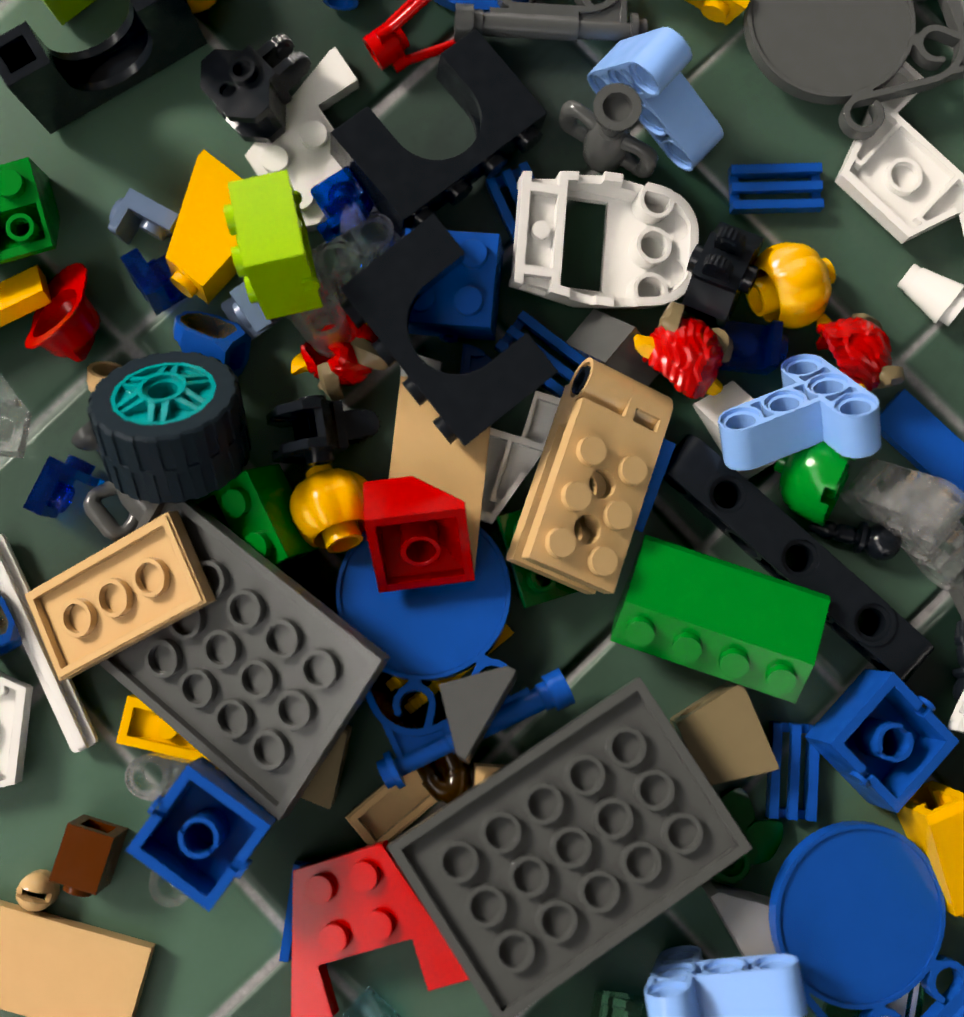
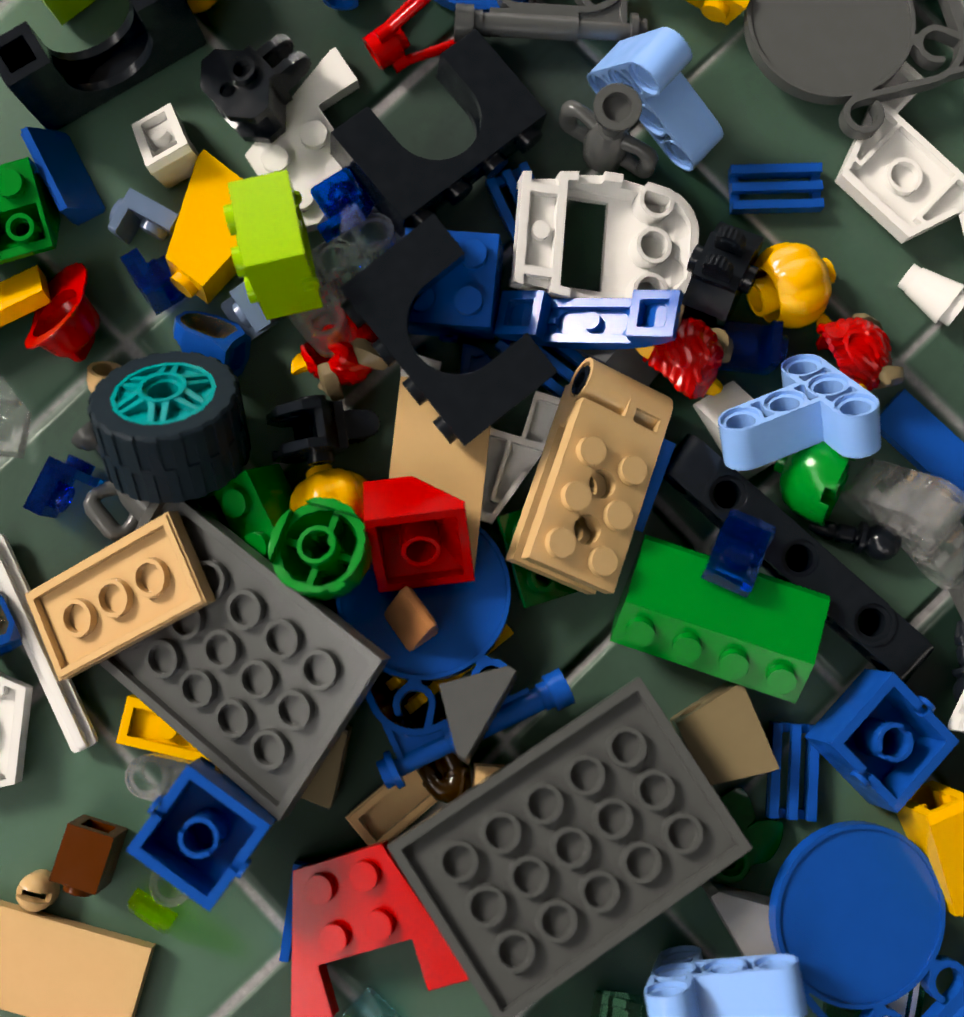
(63, 174): none -> blue slope
(152, 913): none -> clear neon green tile
(165, 146): none -> white slope
(320, 549): none -> green cylinder
(410, 619): none -> medium nougat slope
(590, 323): none -> blue slope
(738, 552): none -> clear blue bracket

